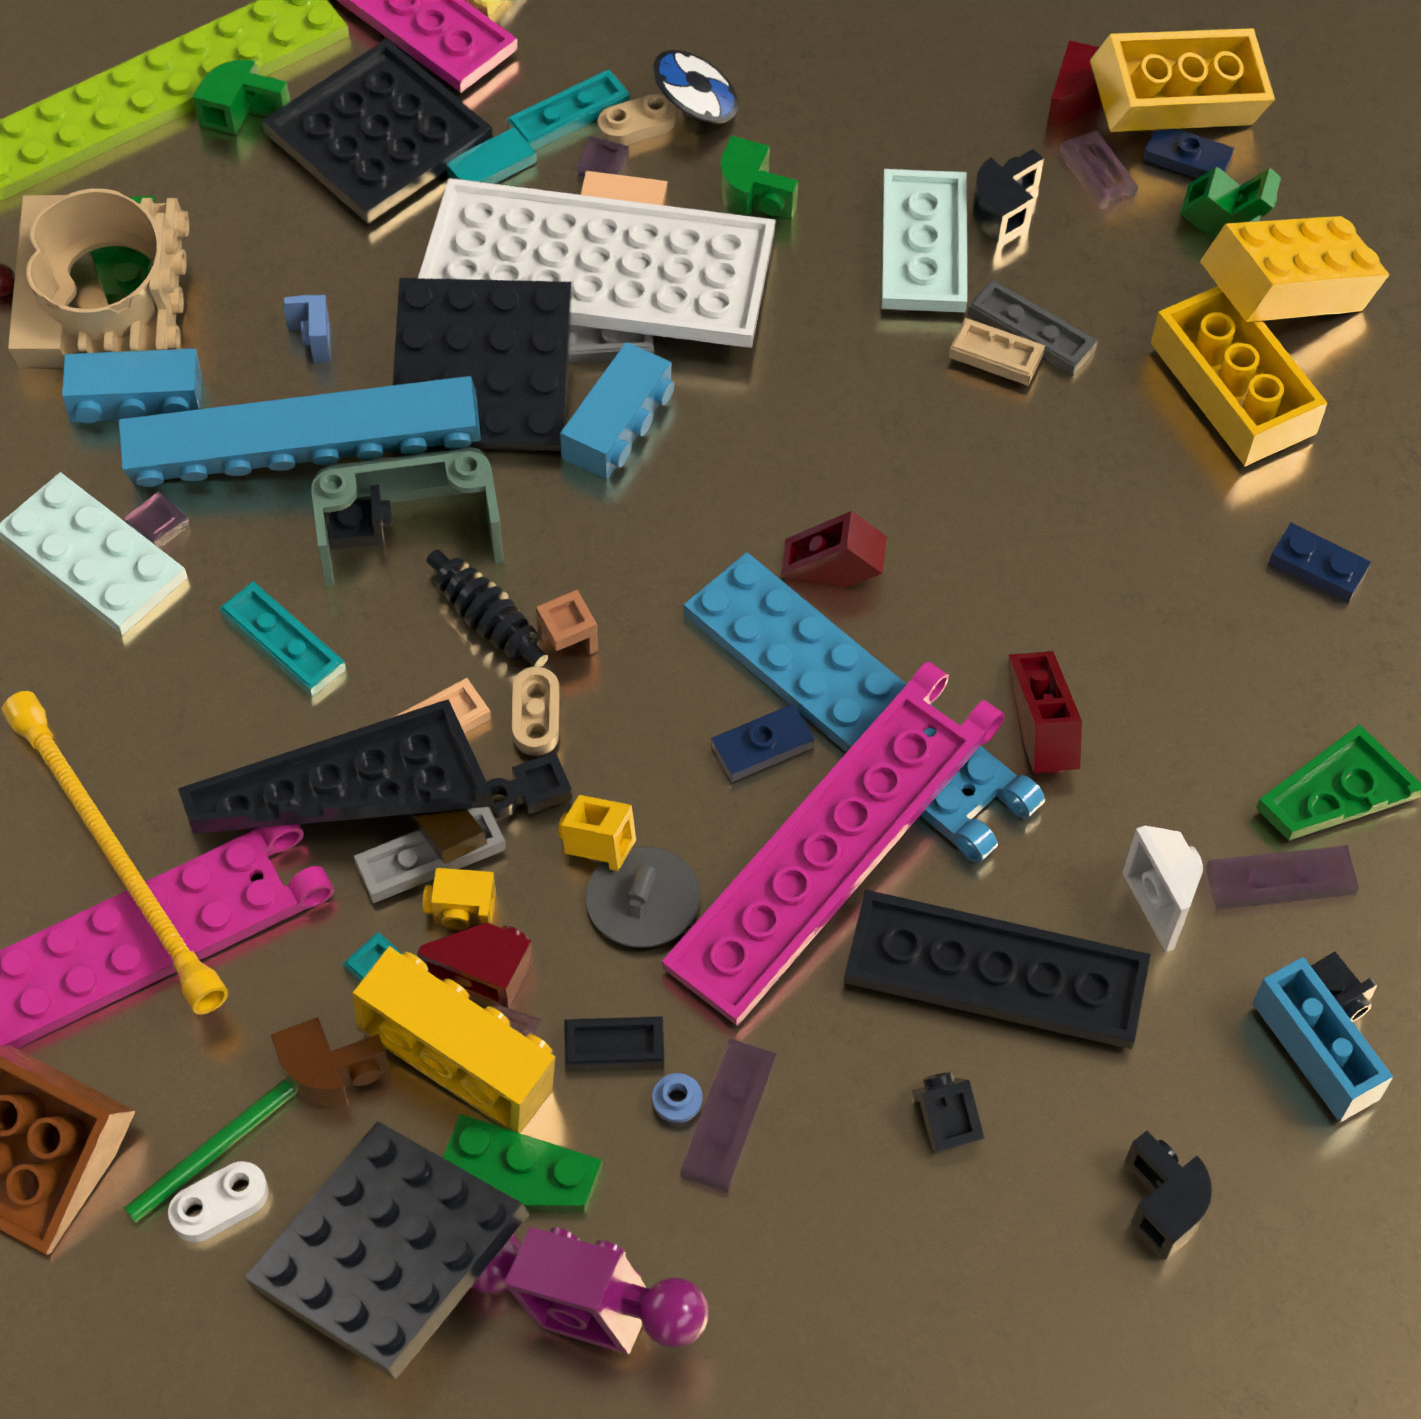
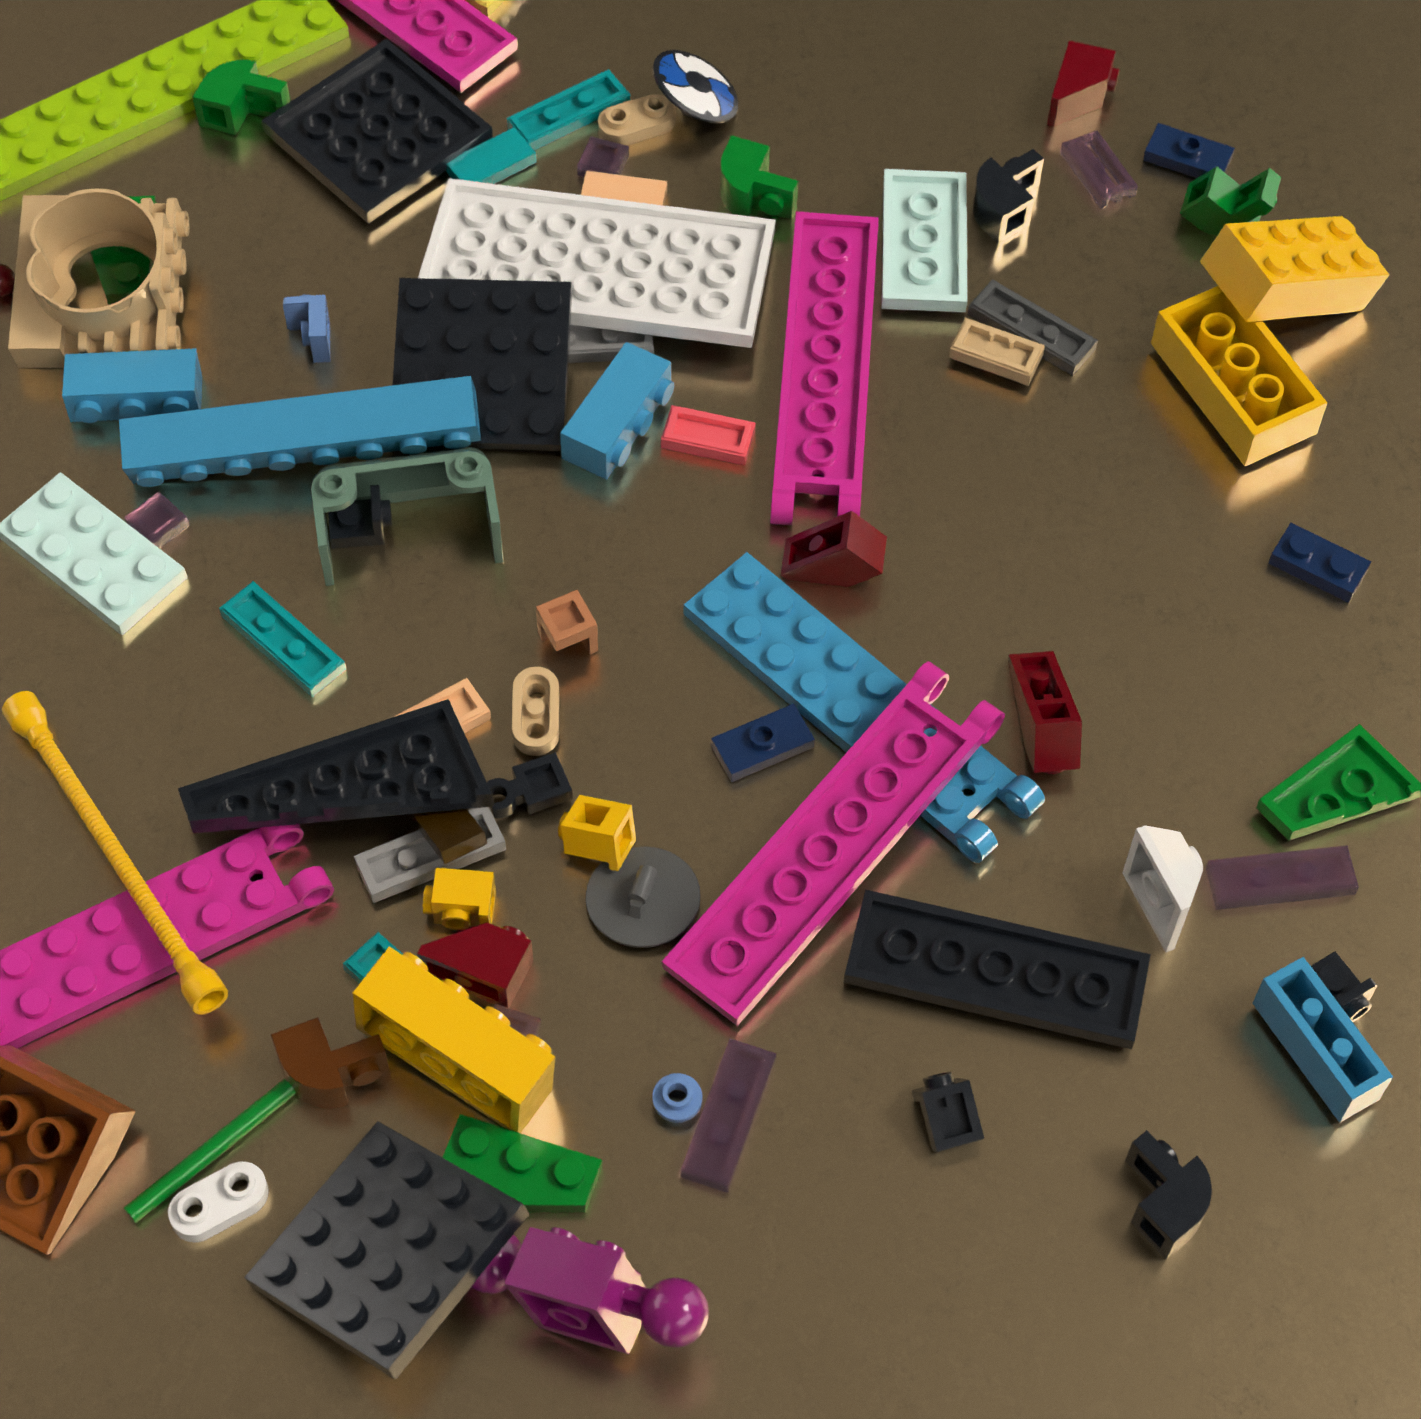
(487, 608): black piece -> none
(614, 1044): black tile -> none
(708, 435): none -> coral tile
(826, 362): none -> dark pink hinge
(1181, 79): yellow brick -> none

